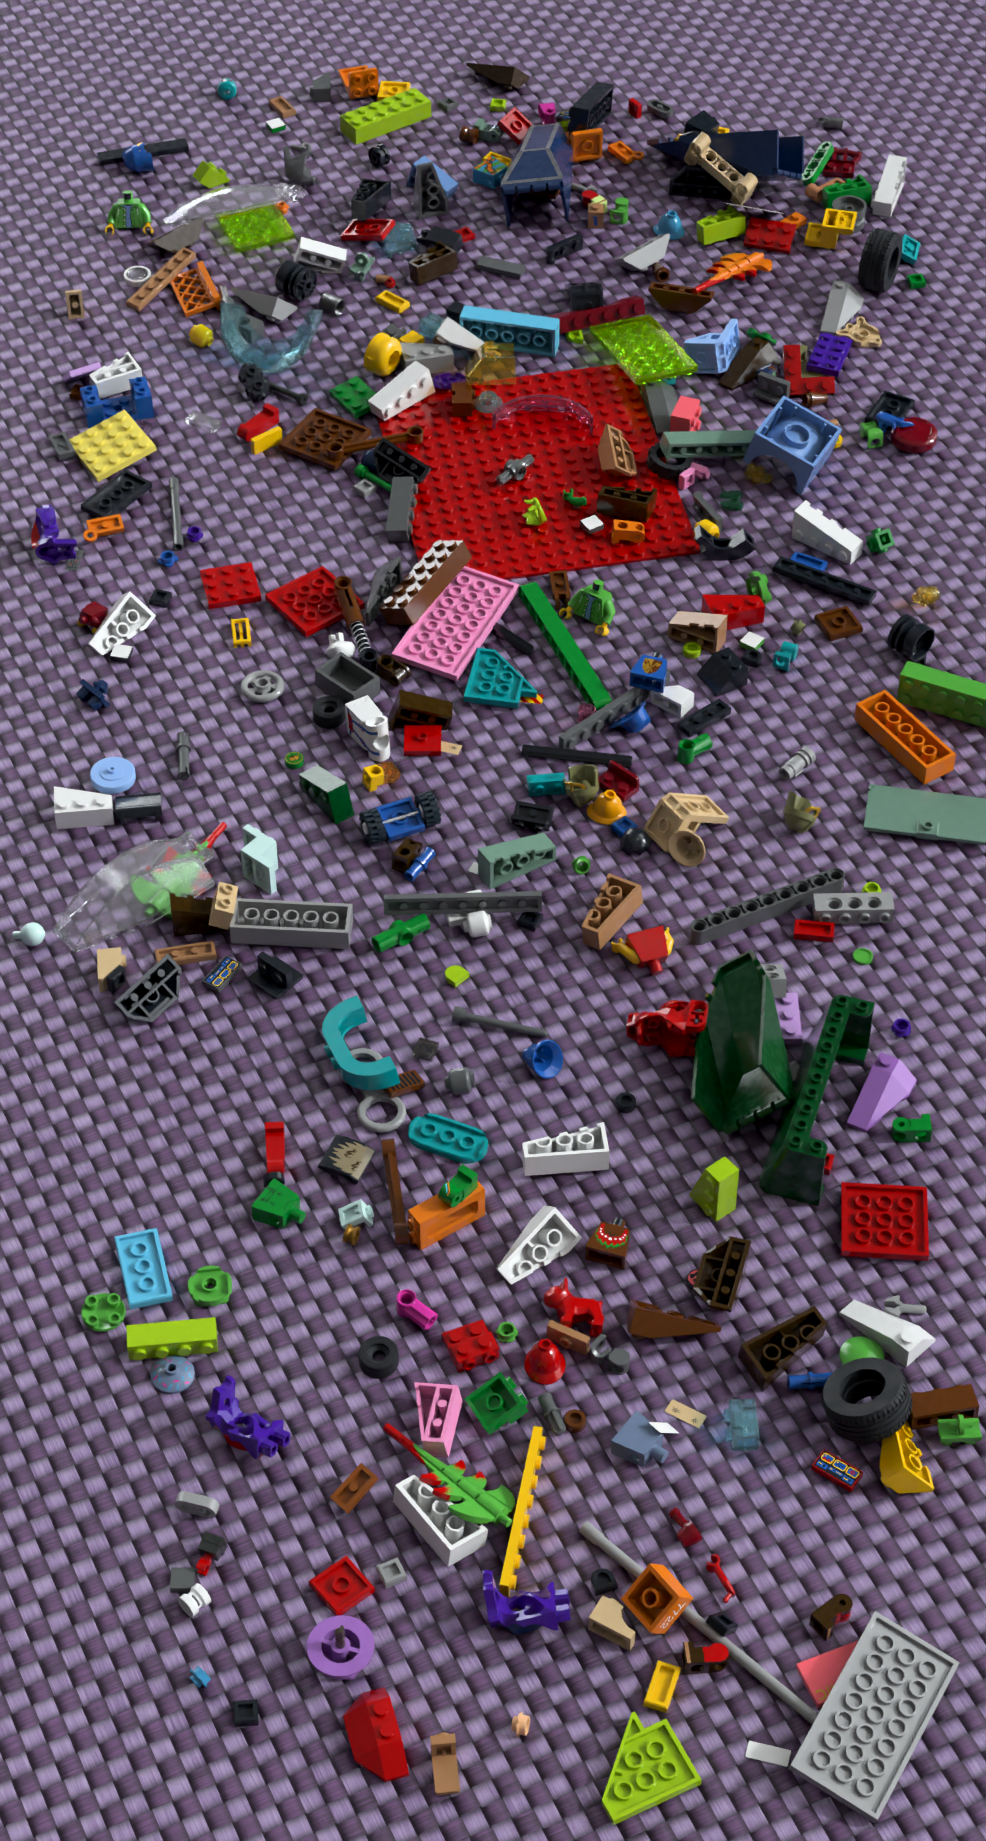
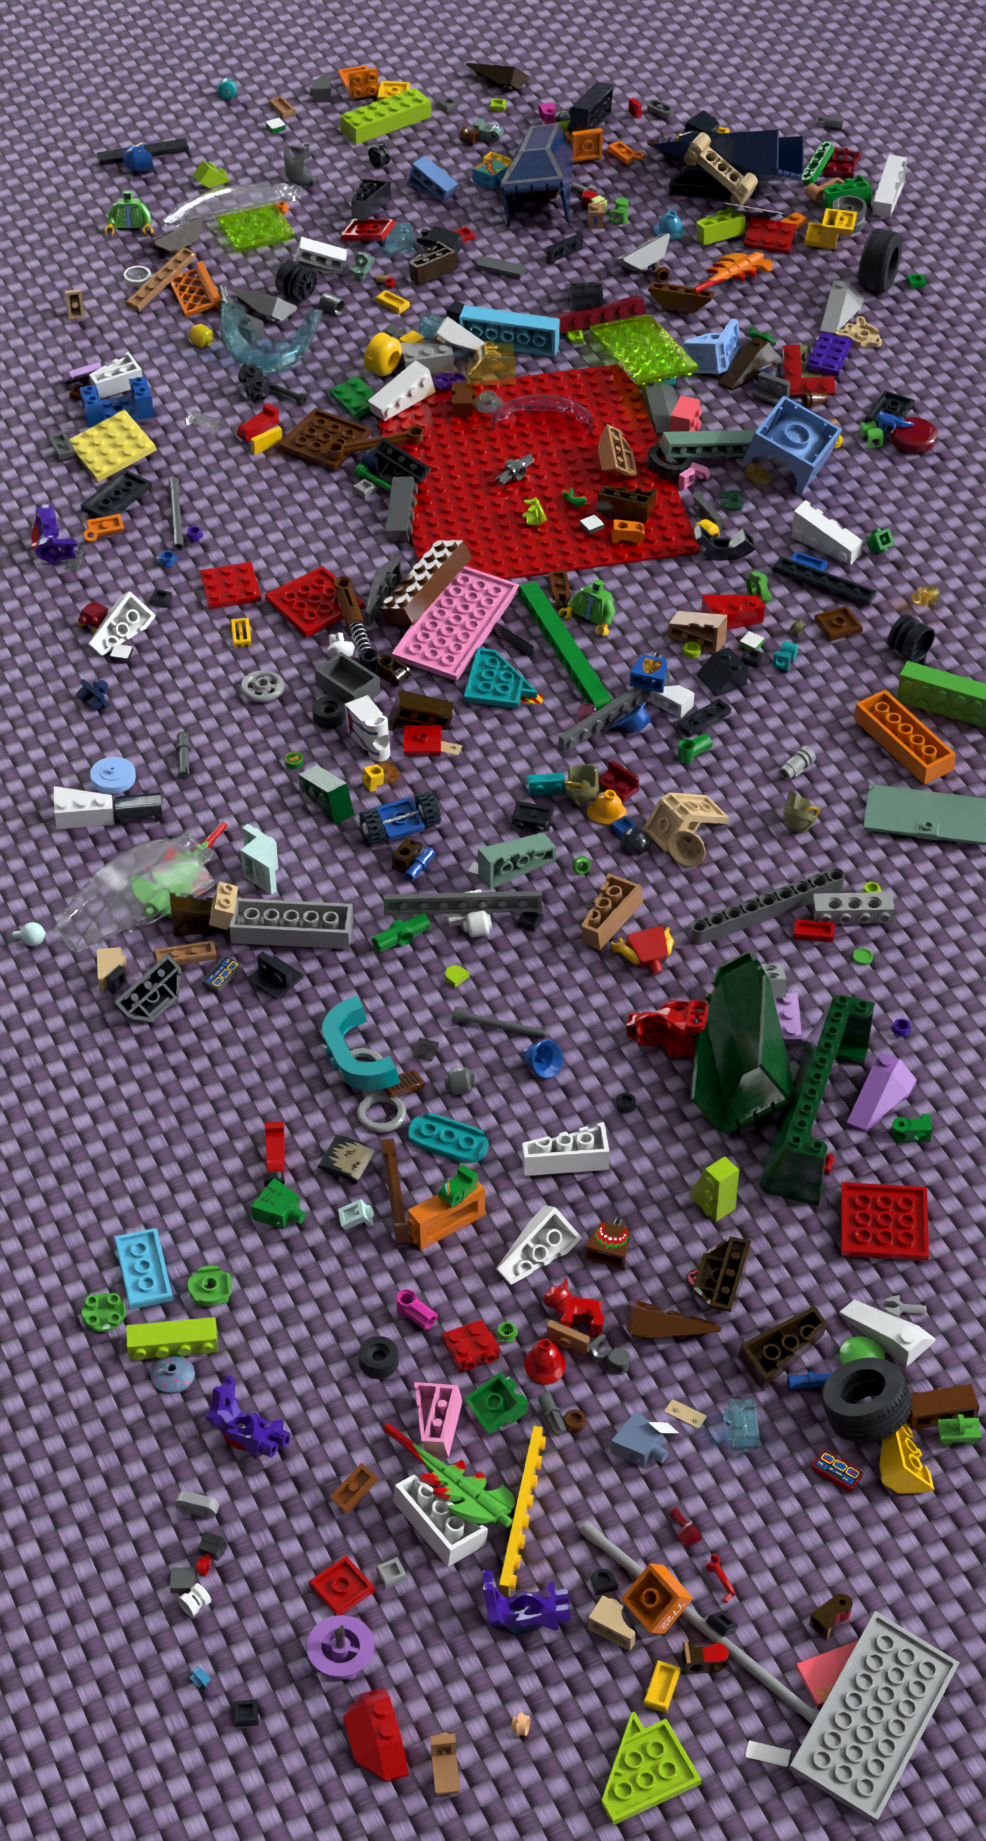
(351, 1234): pearl gold bush -> none
(428, 195): dark grey wedge -> none
(515, 125): red plate -> none
(576, 755): black axle -> none
(909, 249): teal bracket -> none

